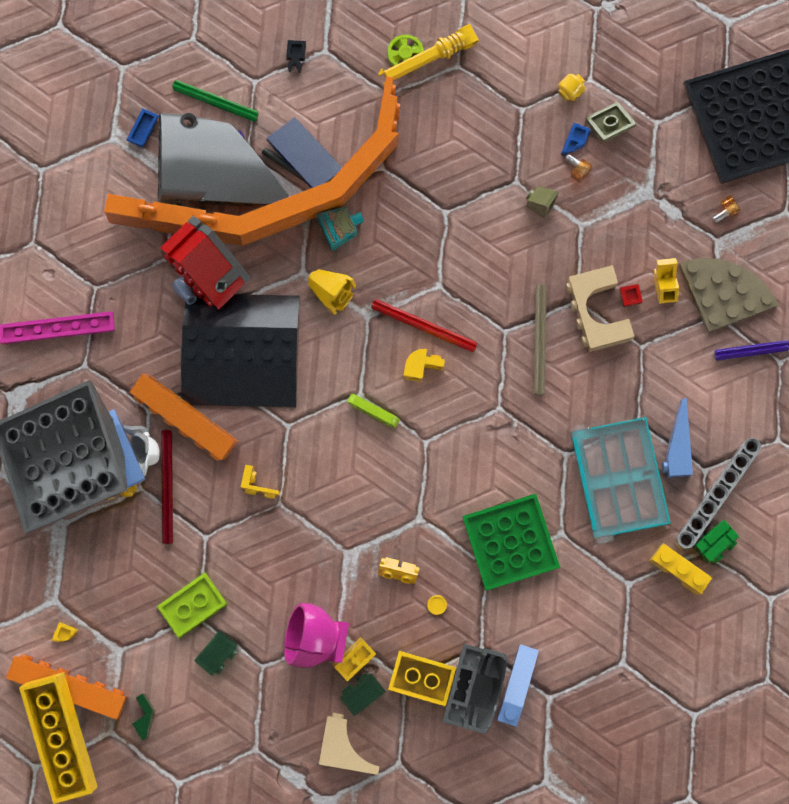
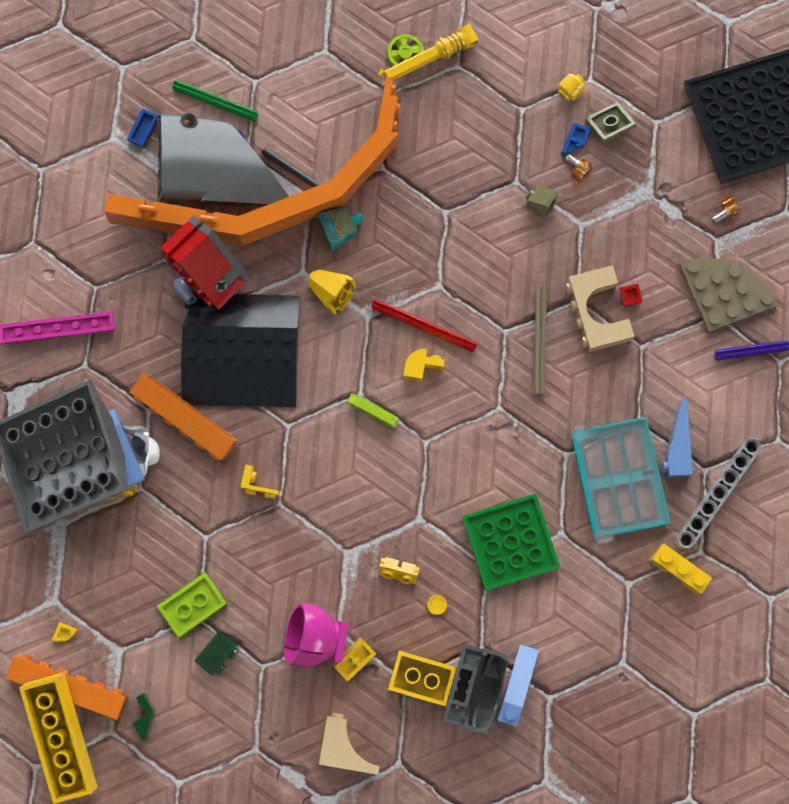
(167, 487): dark red axle -> none
(295, 52): black plate -> none
(304, 153): tile -> none
(362, 694): clear green brick -> none
(665, 281): yellow brick -> none
(716, 542): green brick -> none

